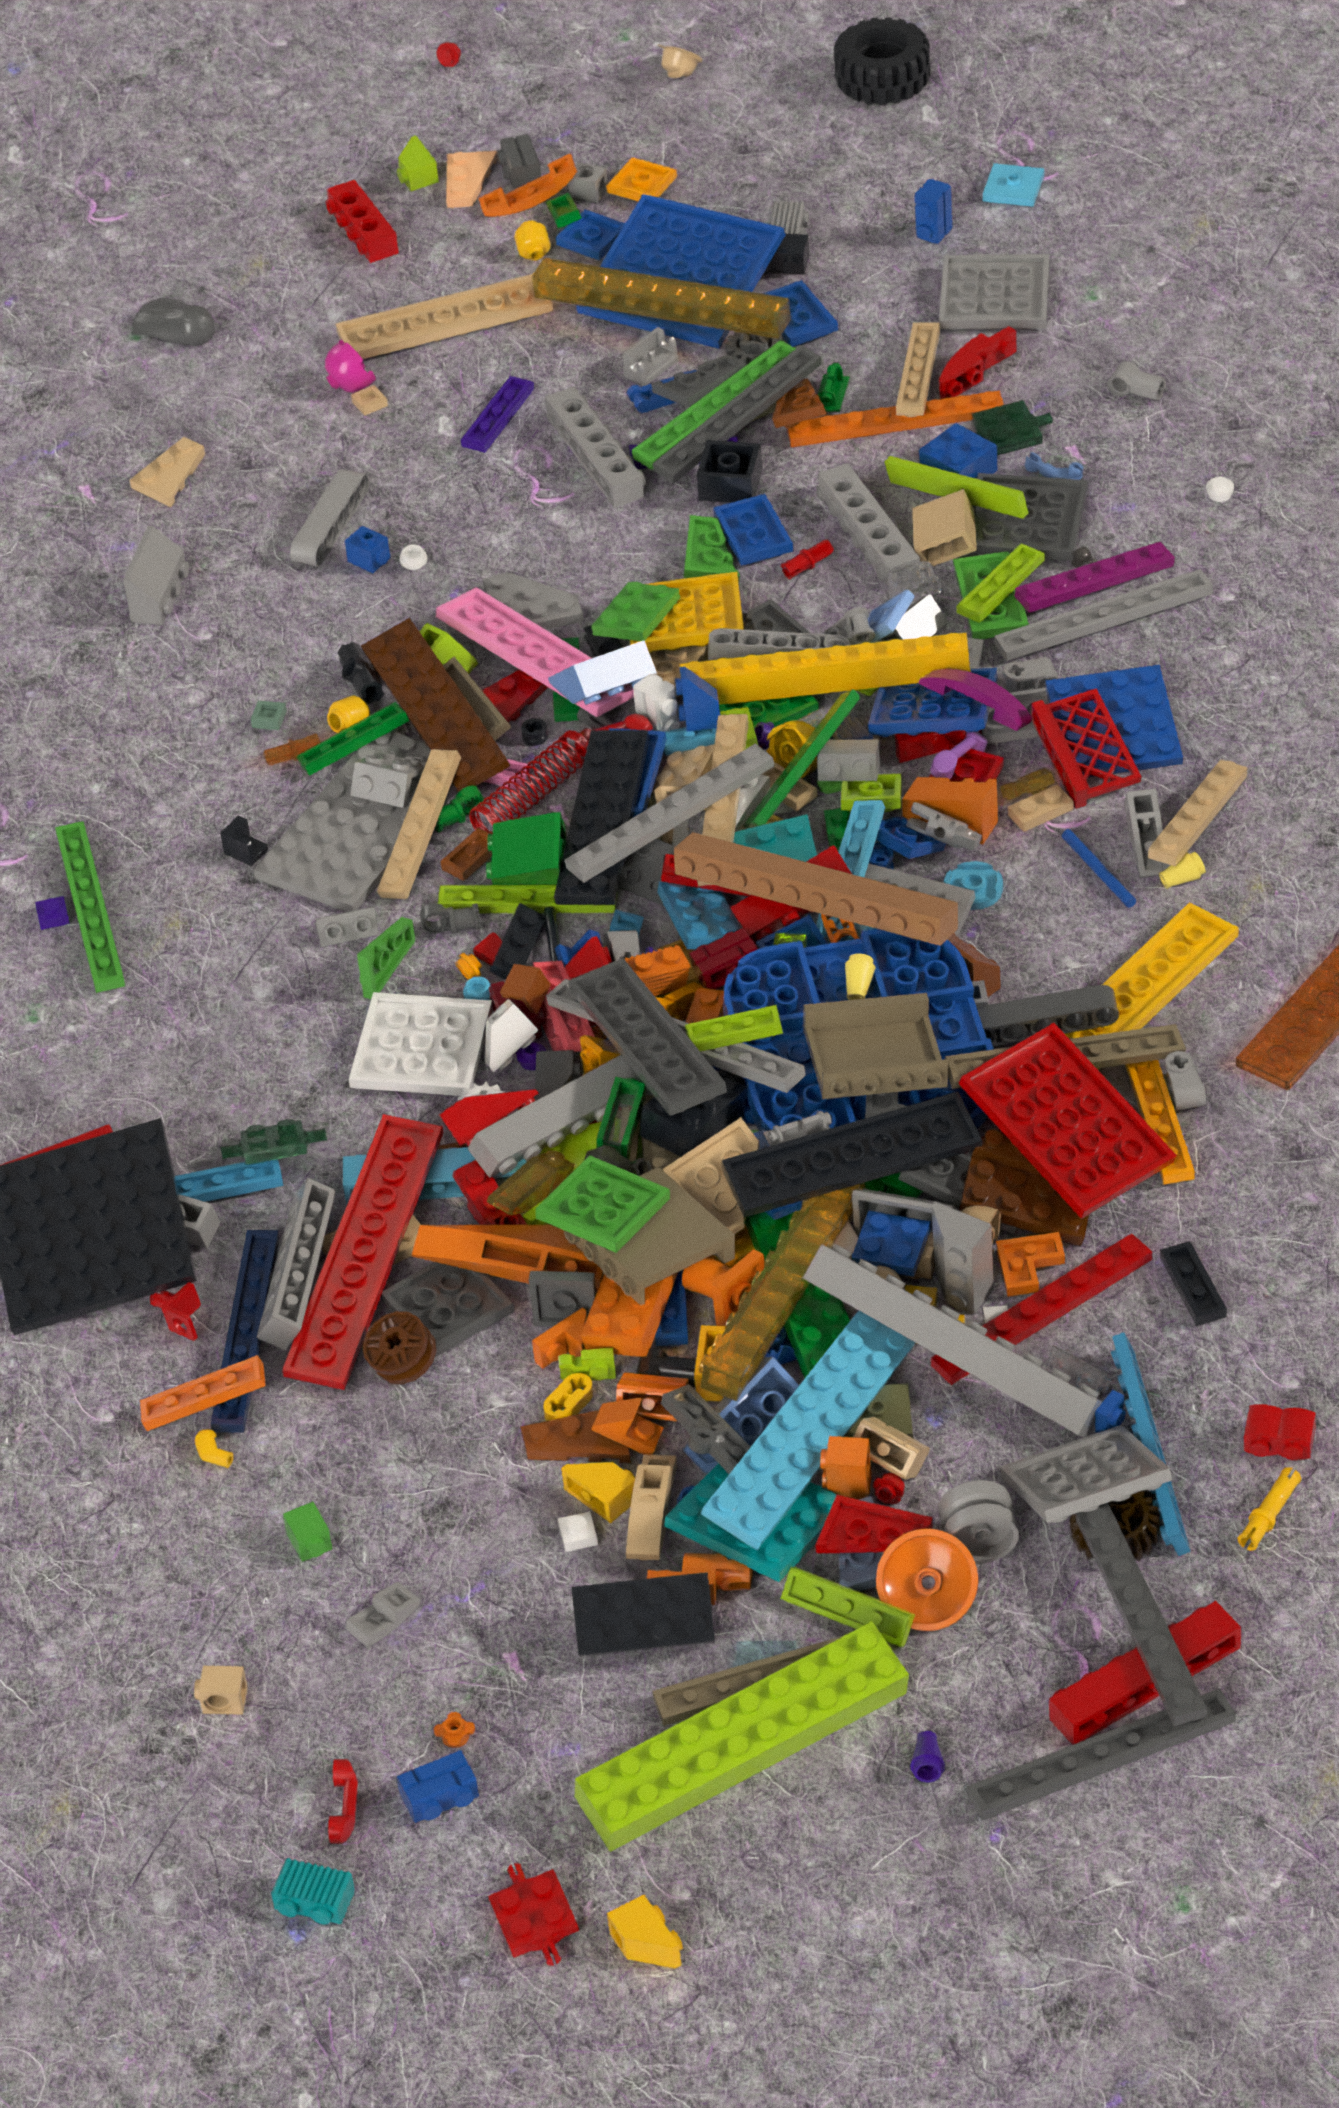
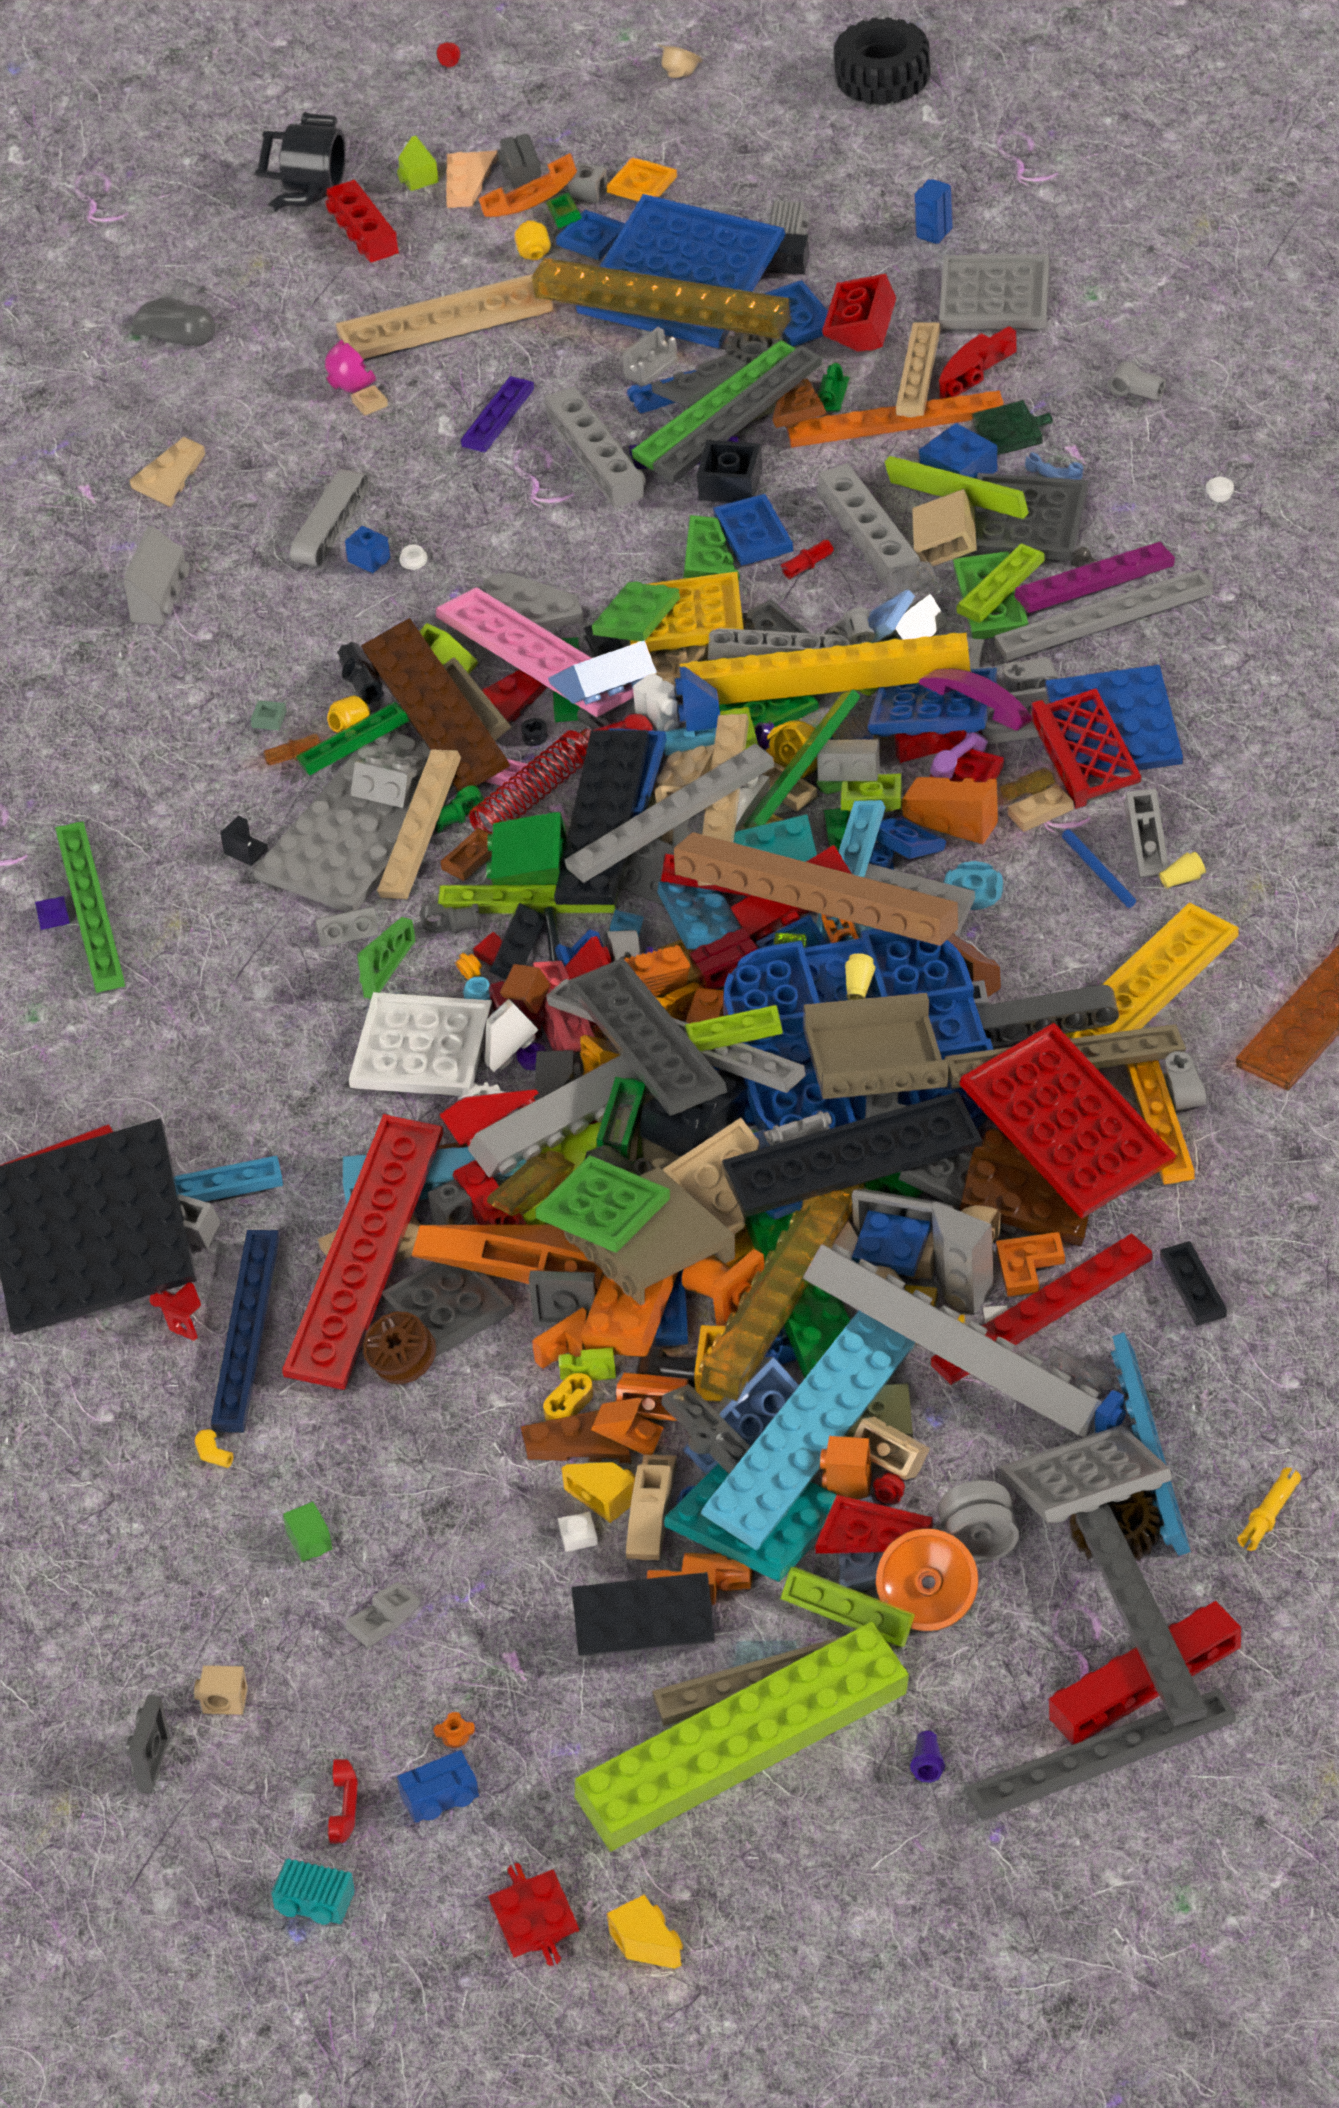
(148, 1743): none -> dark grey plate
(202, 1393): orange plate -> none
(273, 1142): clear green plate -> none
(296, 1264): light grey brick -> none
(309, 159): none -> black piece
(451, 1205): none -> dark grey brick
(860, 312): none -> red slope
(943, 828): light grey hinge -> none
(1013, 185): medium azure plate -> none
(1197, 812): tan plate -> none
(1279, 1432): red brick -> none

